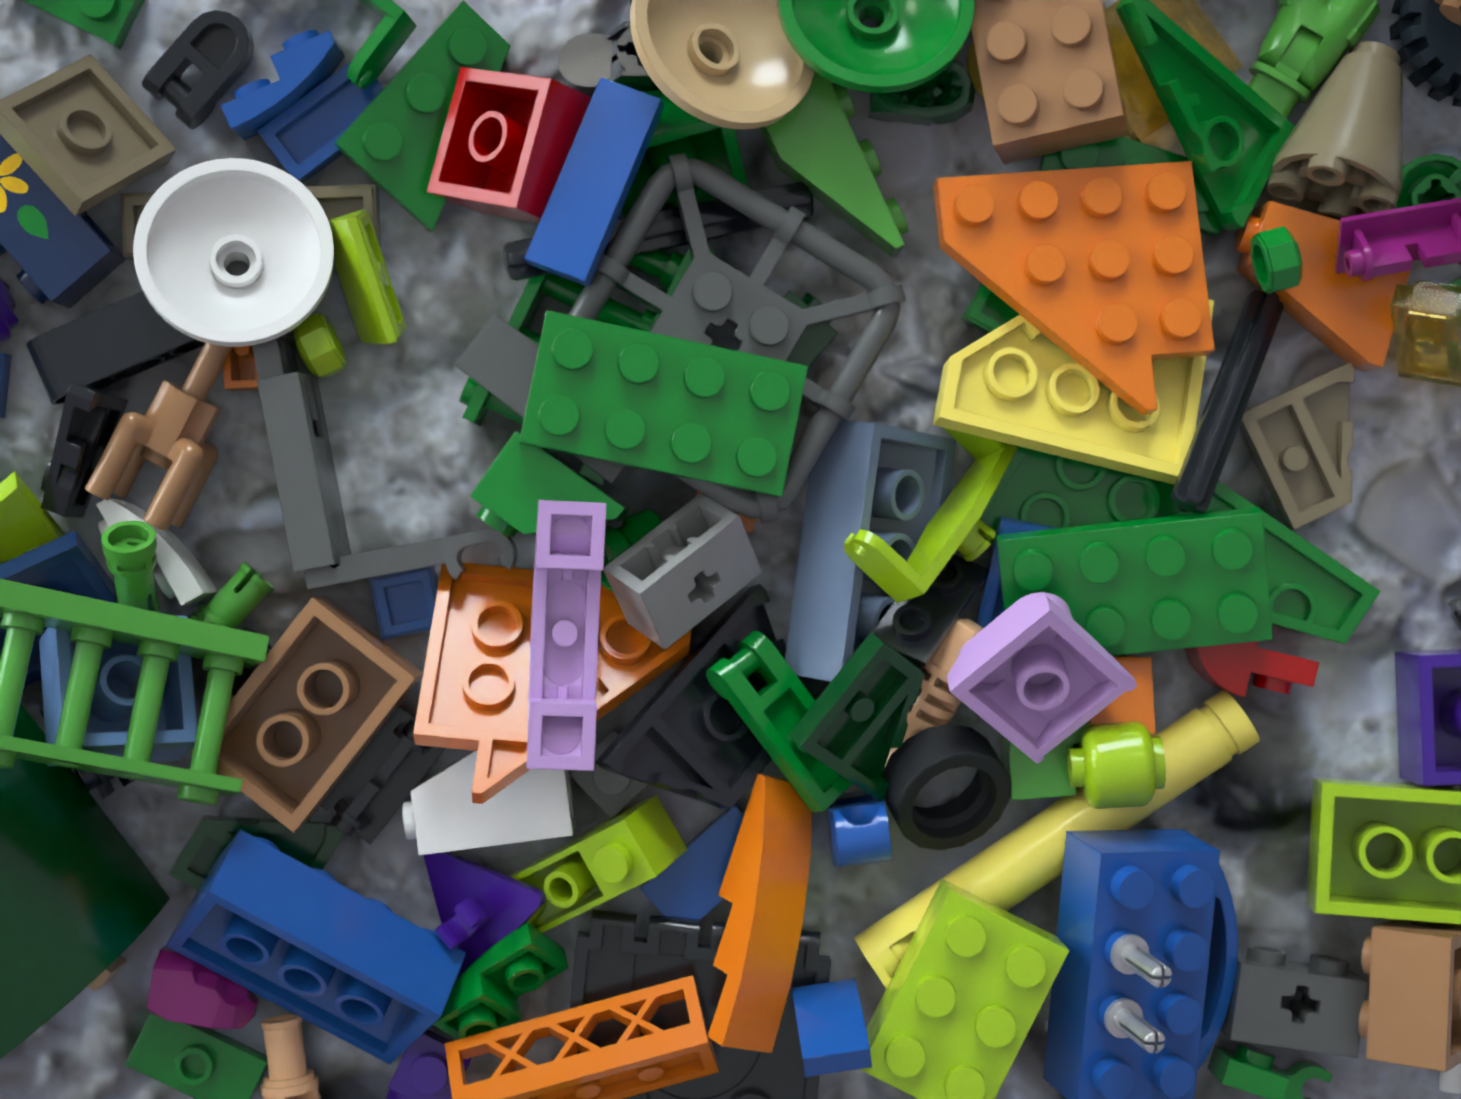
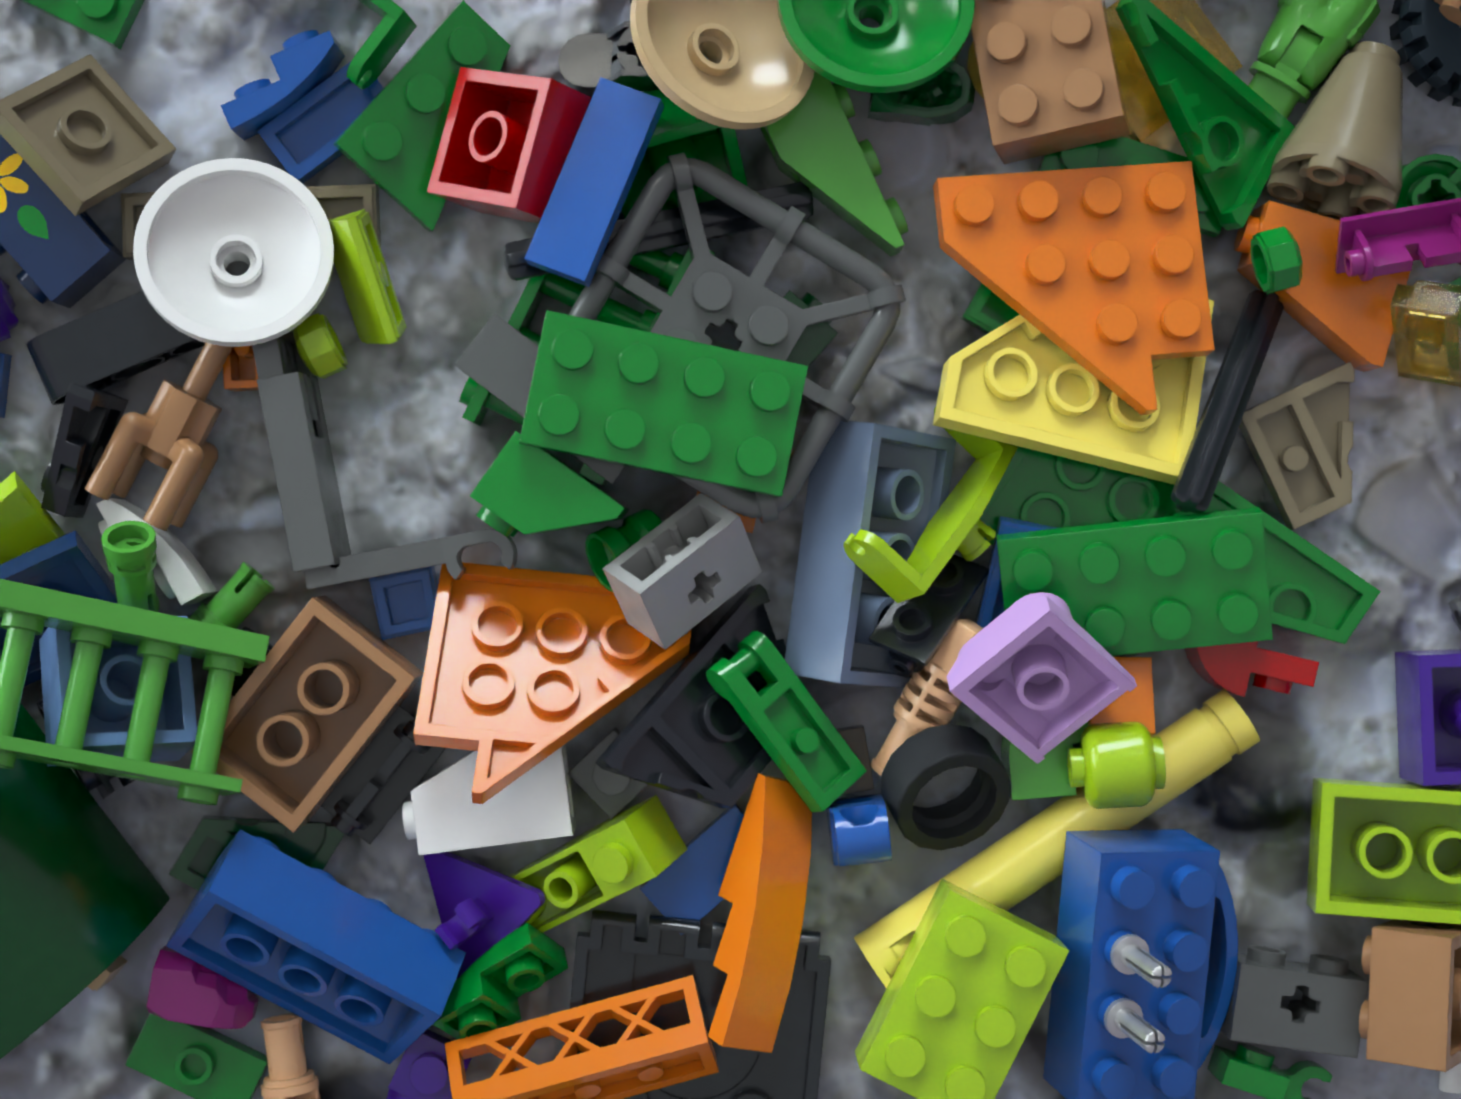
(217, 47): black plate -> none
(565, 635): lavender slope -> none
(831, 1027): blue slope -> none
(862, 715): dark green wing -> none

